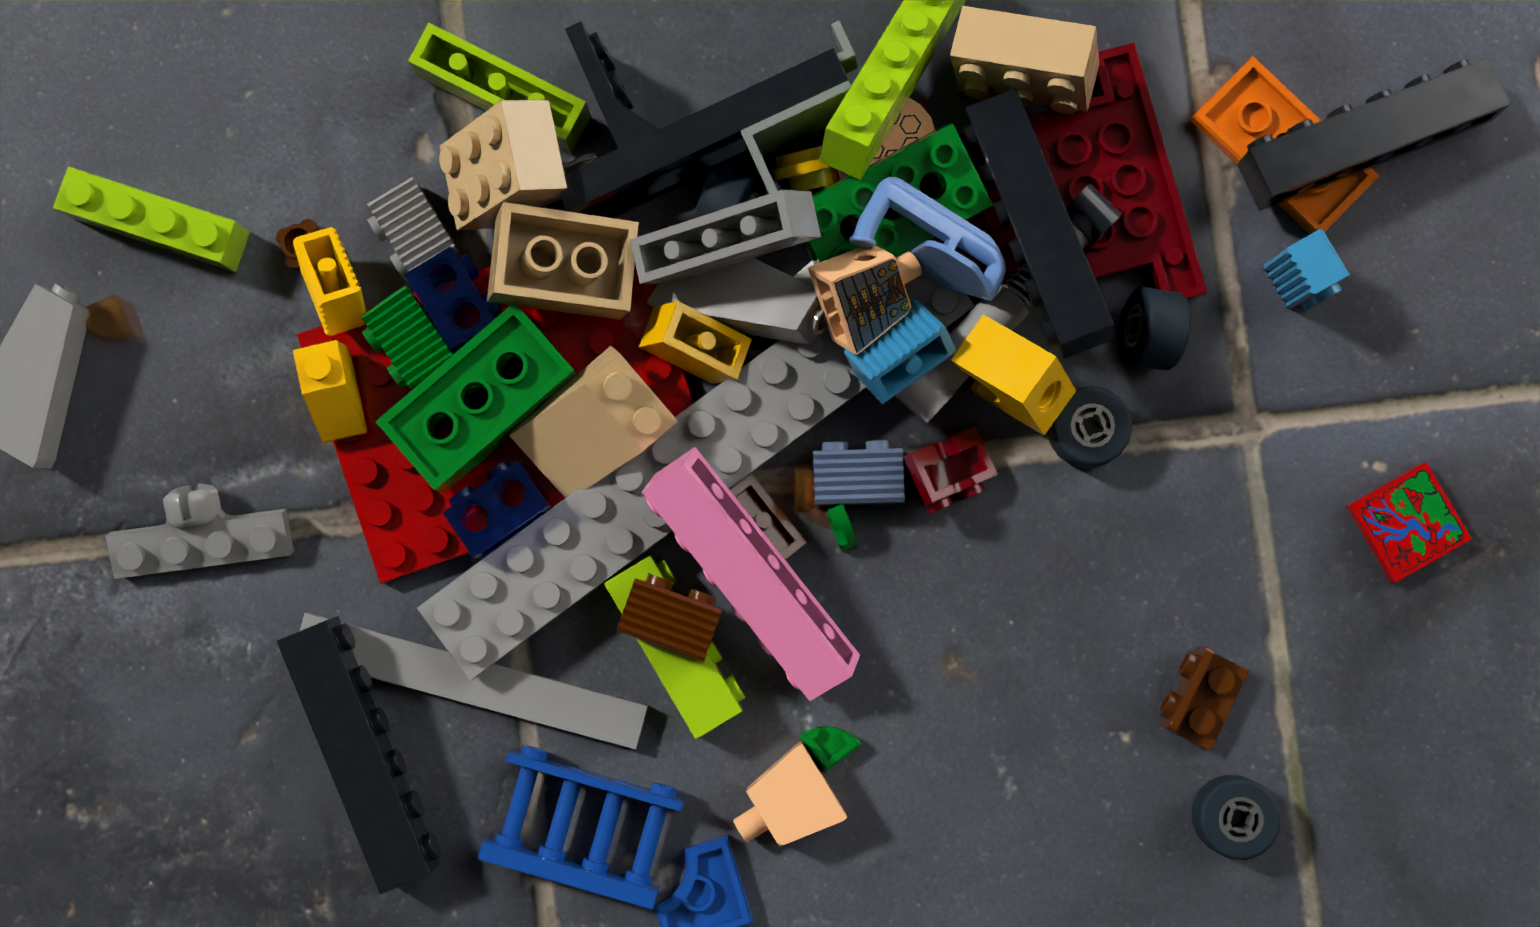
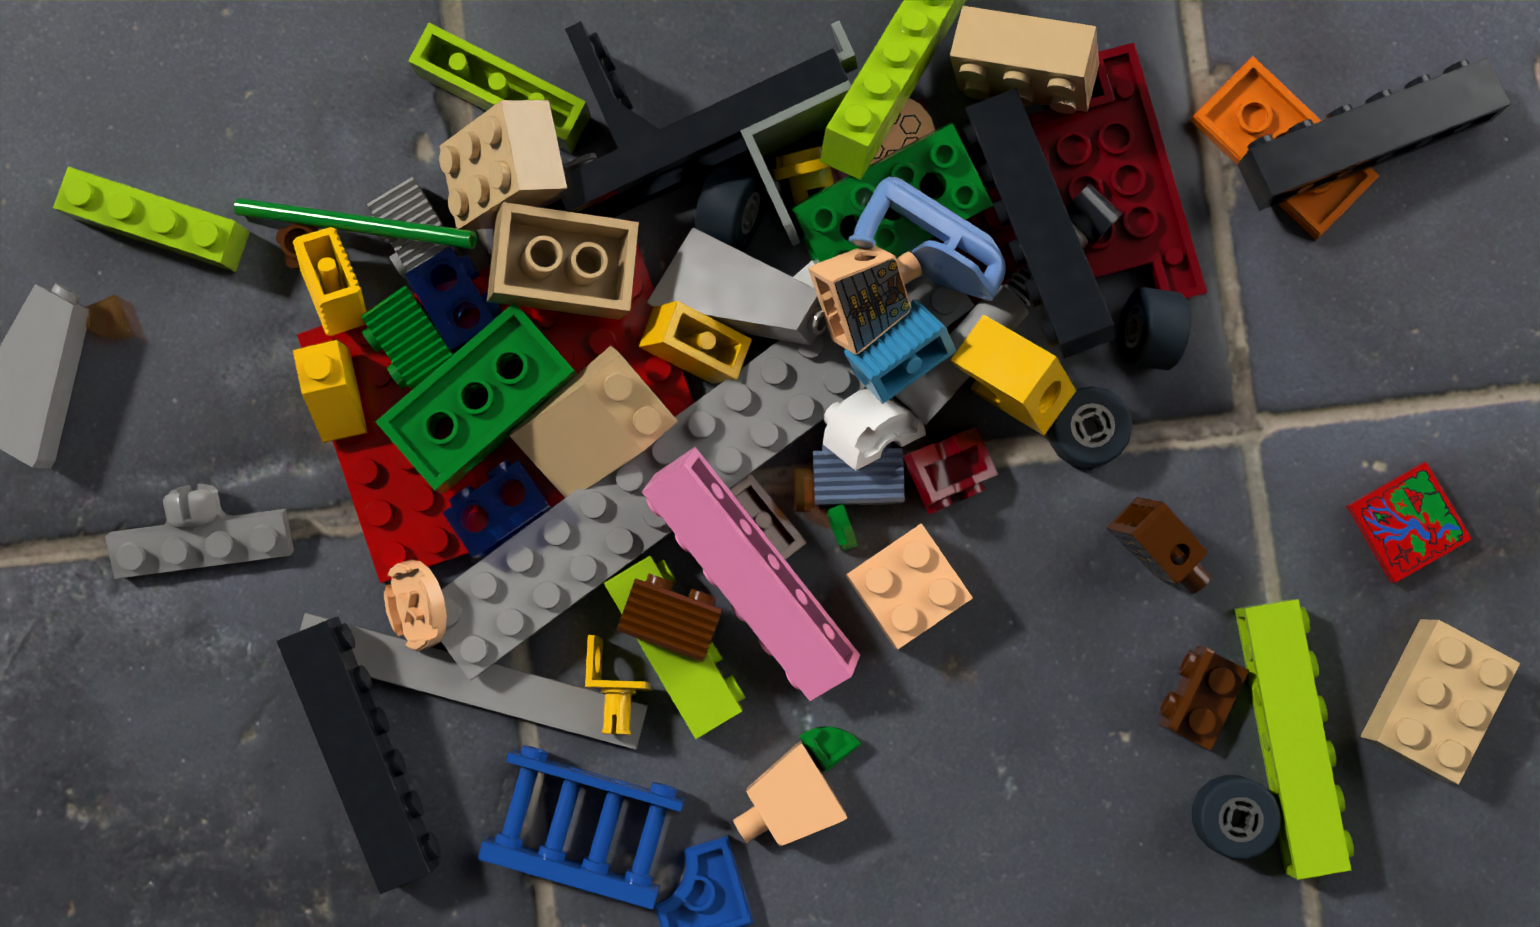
(356, 223): none -> green piece
(410, 588): none -> light nougat tile
(617, 693): none -> yellow bracket
(726, 237): light grey brick -> none
(863, 427): none -> white cylinder
(908, 586): none -> light nougat brick
(1161, 543): none -> reddish brown torso
(1294, 738): none -> lime brick
(1307, 271): dark azure brick -> none
(1440, 700): none -> tan brick

